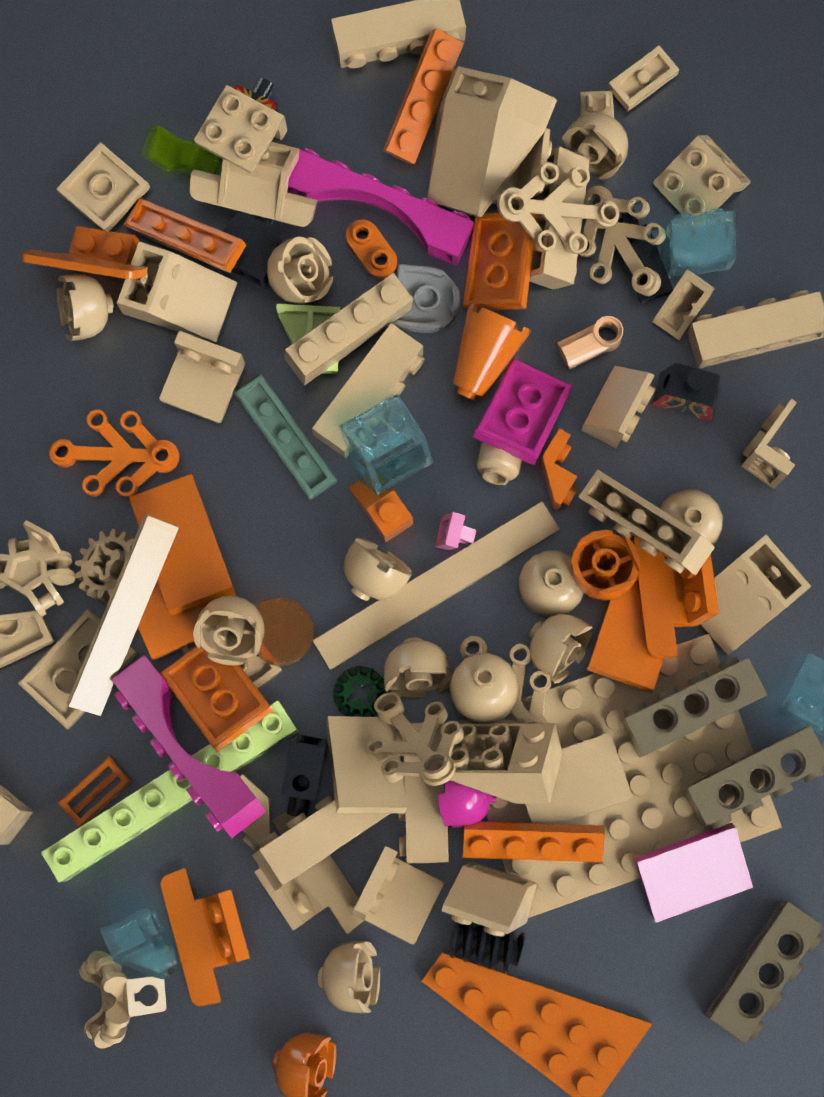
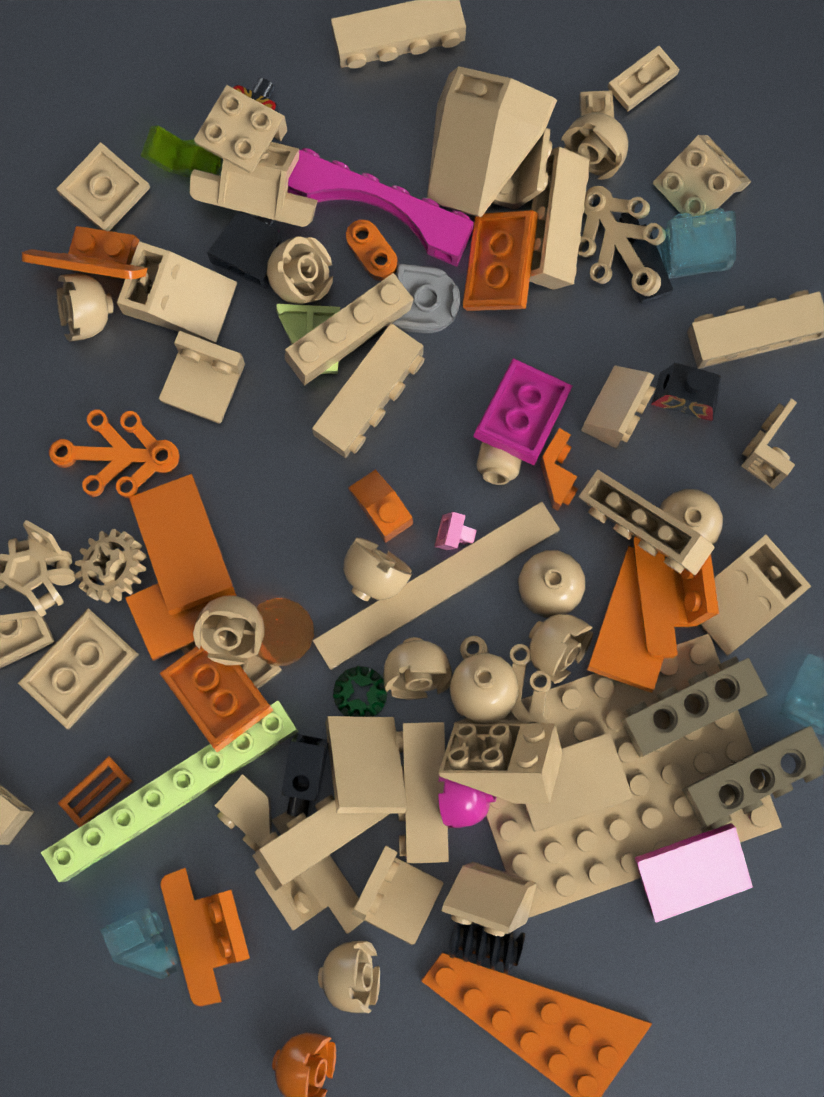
(117, 999): tan piece -> none
(122, 614): tile -> none
(185, 235): orange tile -> none
(223, 792): dark pink arch -> none
(285, 437): sand green tile -> none
(386, 445): clear light blue slope -> none
(423, 96): orange plate -> none
(435, 766): tan plant -> none
(485, 350): orange cone -> none
(534, 841): orange plate -> none
(554, 209): tan plant -> none
(588, 344): light nougat piece -> none
(605, 565): orange cylinder -> none
(683, 304): tan slope -> none
(745, 978): dark tan brick -> none

